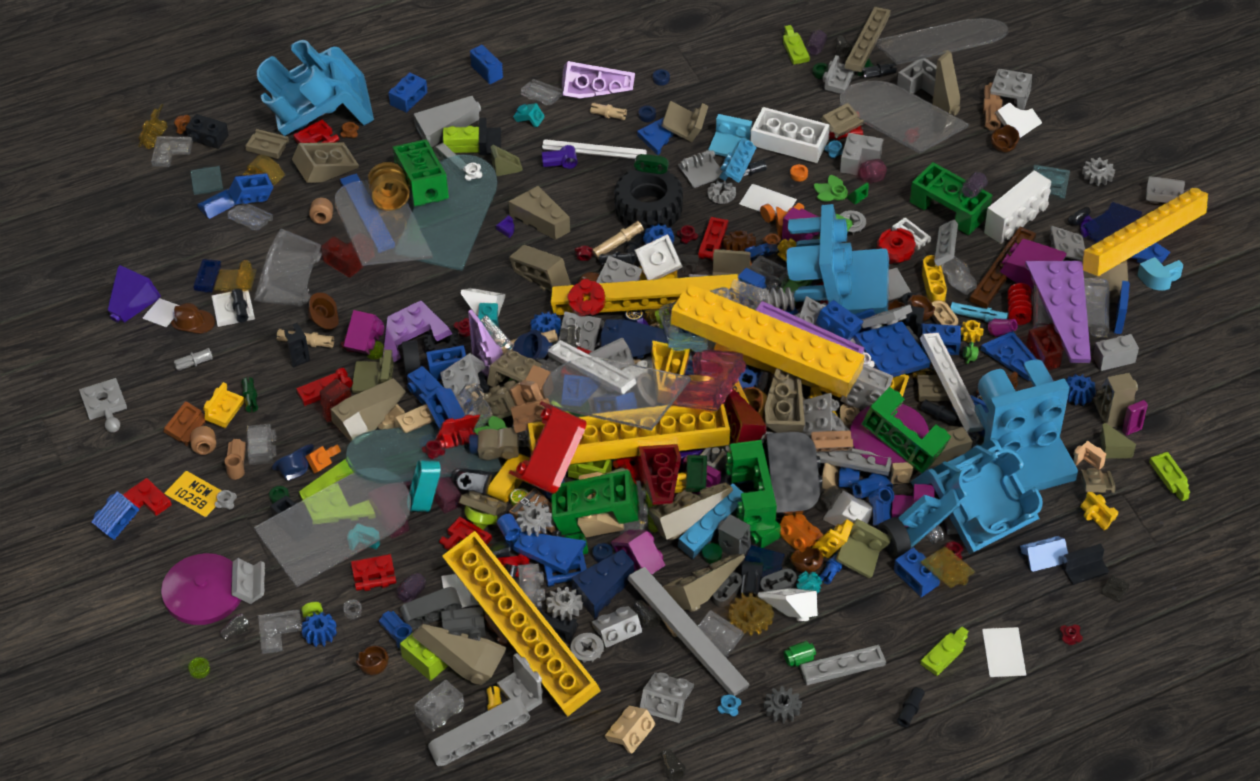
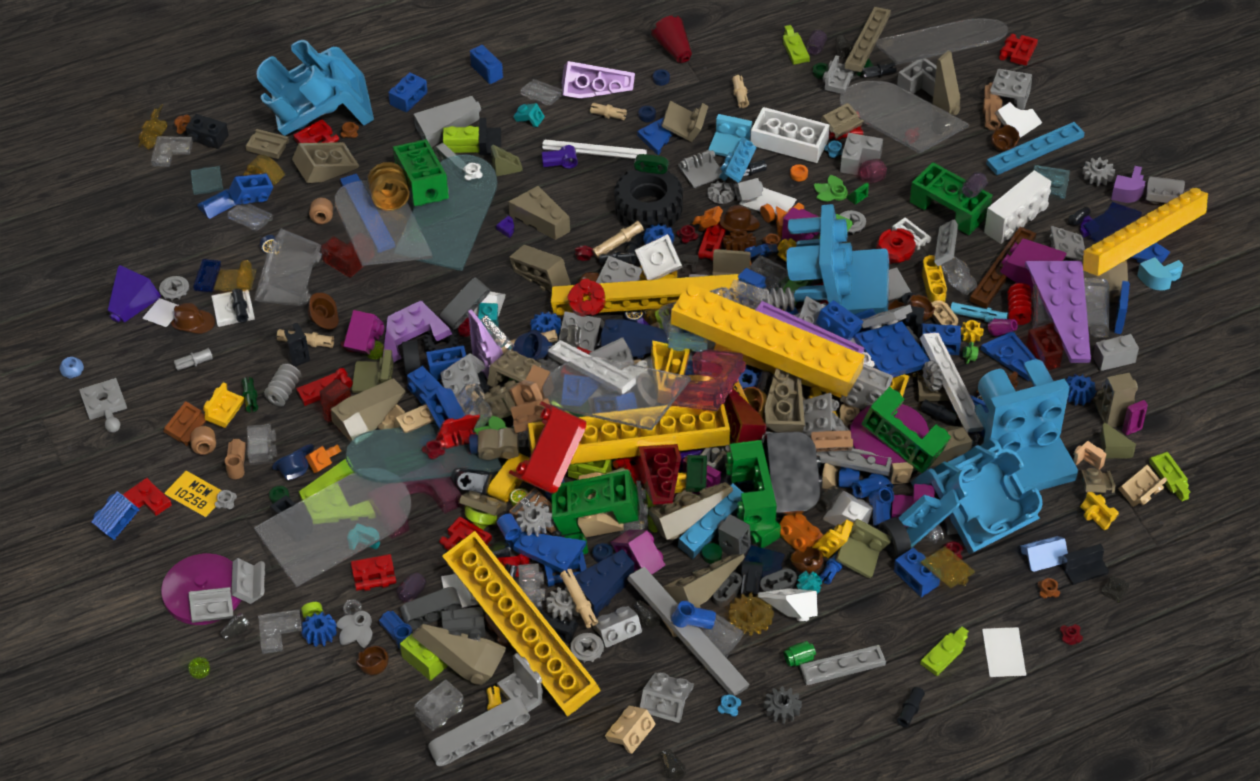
(71, 367): none -> medium blue plate
(178, 282): none -> light grey gear
(210, 605): none -> light grey plate
(266, 242): none -> tile
(282, 384): none -> light grey piece
(355, 631): none -> light grey plate
(424, 485): teal beam -> none
(467, 299): none -> dark grey beam
(582, 605): none -> tan pin
(673, 38): none -> dark red cone
(687, 614): none -> blue piece
(710, 218): none -> orange plate
(739, 218): none -> reddish brown piece
(740, 91): none -> tan pin
(748, 189): none -> light grey brick
(932, 375): none -> light grey gear
(1023, 49): none -> red plate
(1035, 148): none -> dark azure plate
(1046, 584): none -> dark orange plate
(1129, 189): none -> medium lavender brick
(1141, 486): none -> tan bracket

